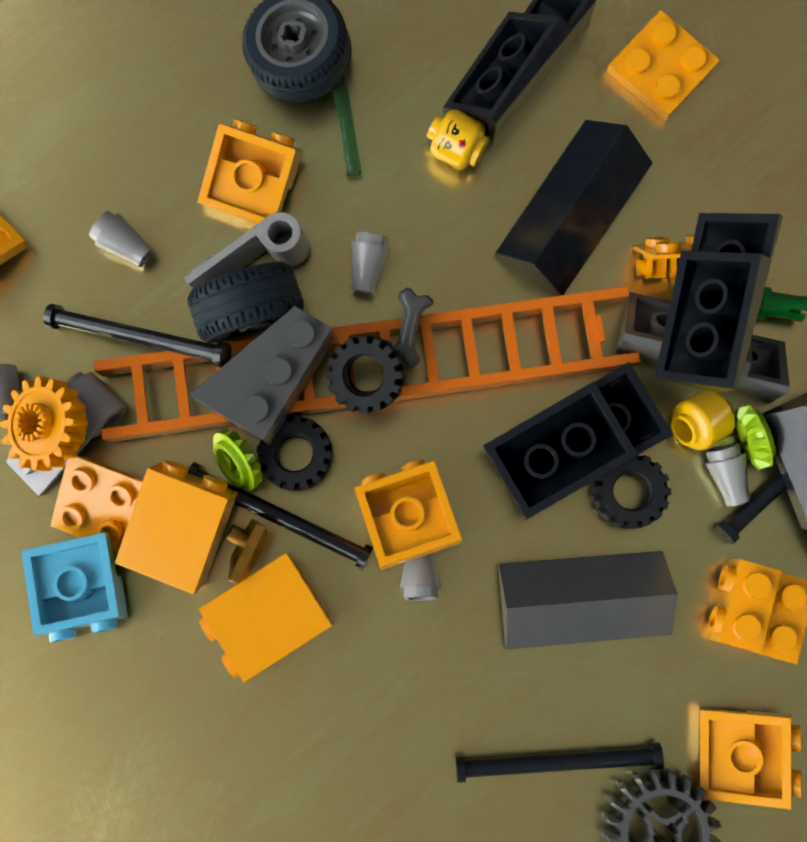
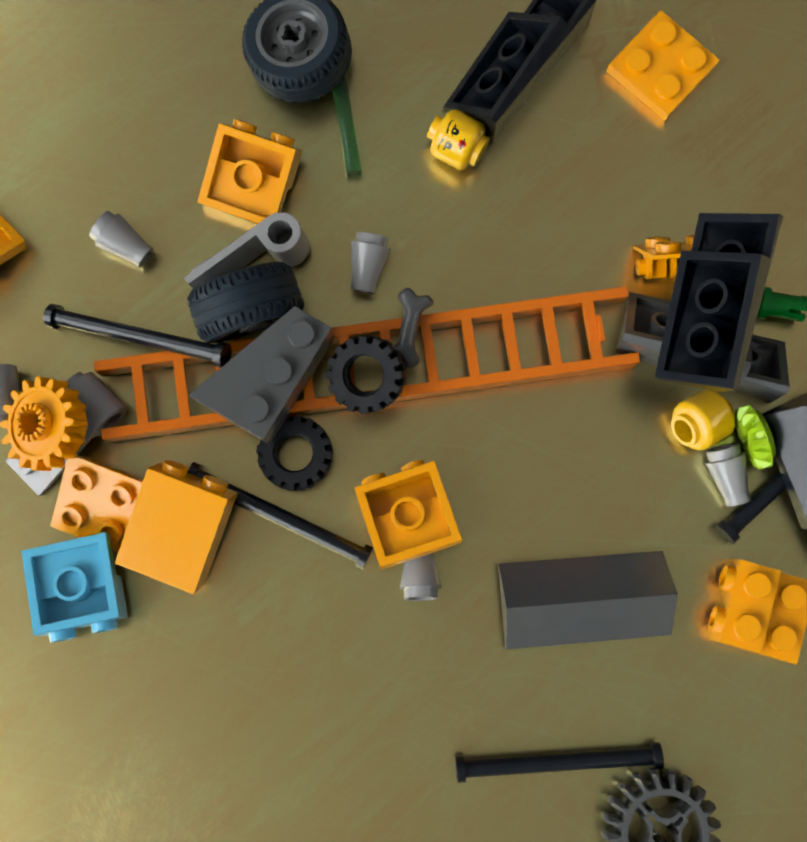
(236, 460): lime gear -> none
(248, 547): pearl gold piece -> none
(264, 618): light orange brick -> none
(576, 205): black slope -> none
(577, 440): black slope -> none
(655, 499): black tyre -> none
(749, 757): light orange plate -> none

